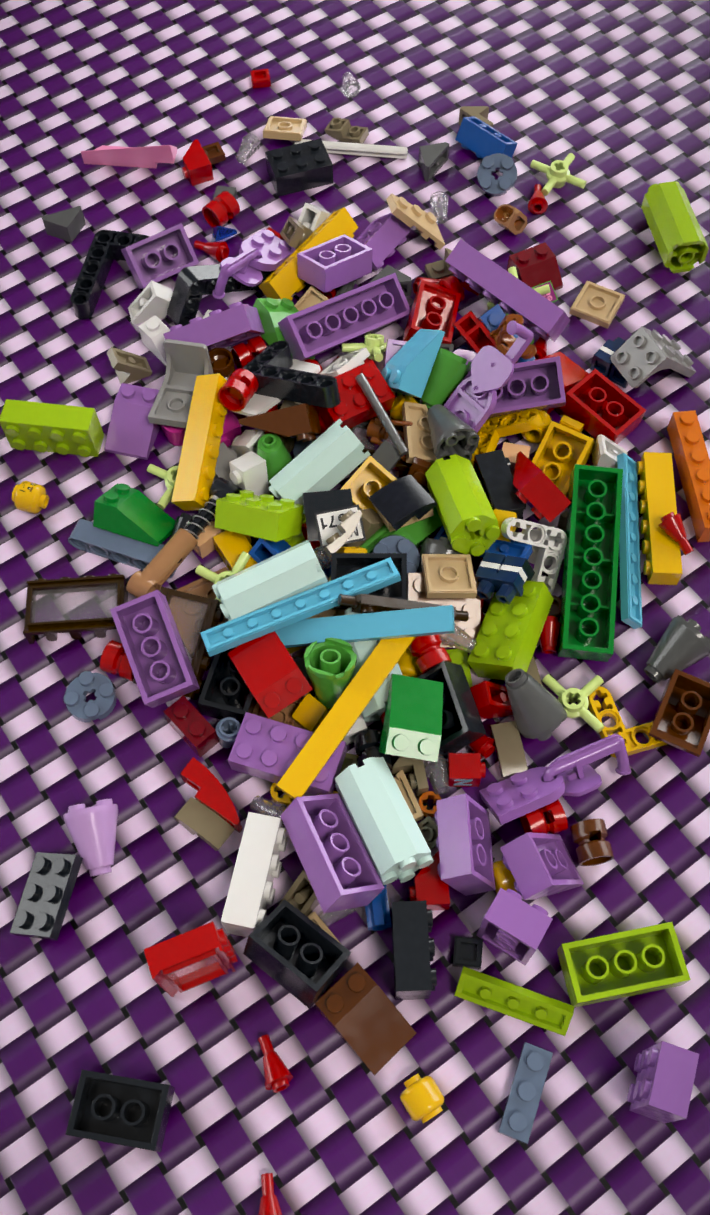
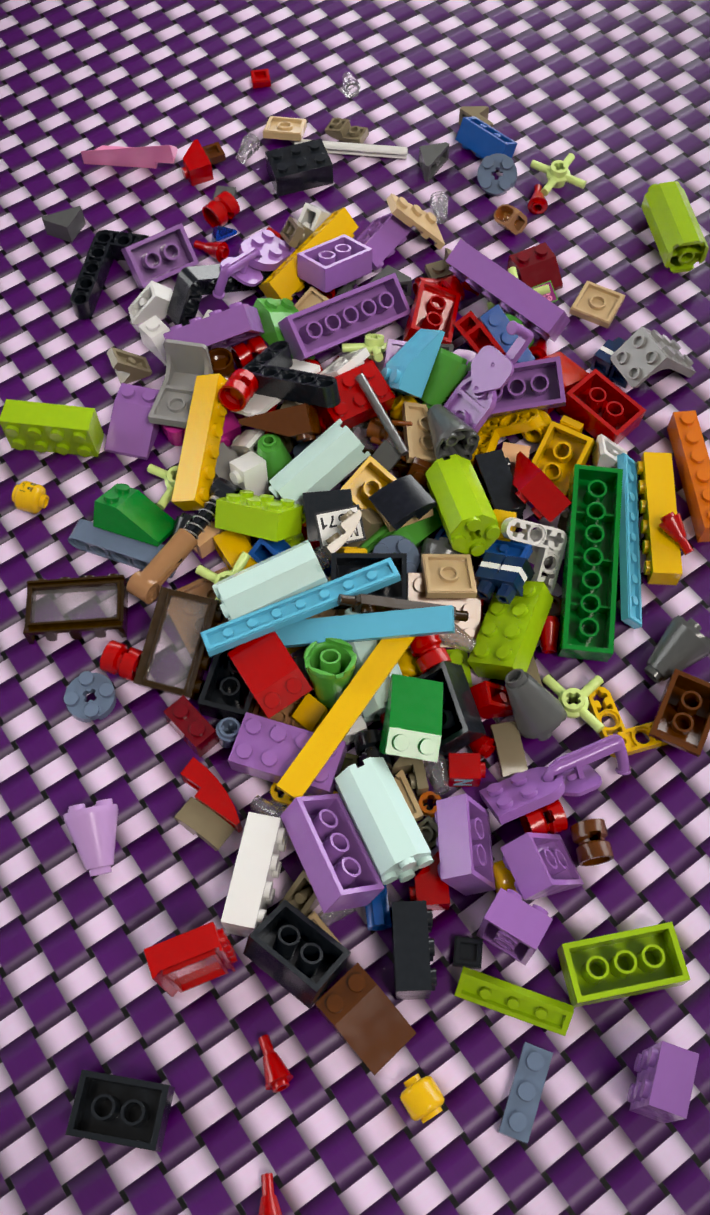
(46, 895): plate -> none
(154, 649): medium lavender brick -> none
(501, 336): dark orange helmet -> none

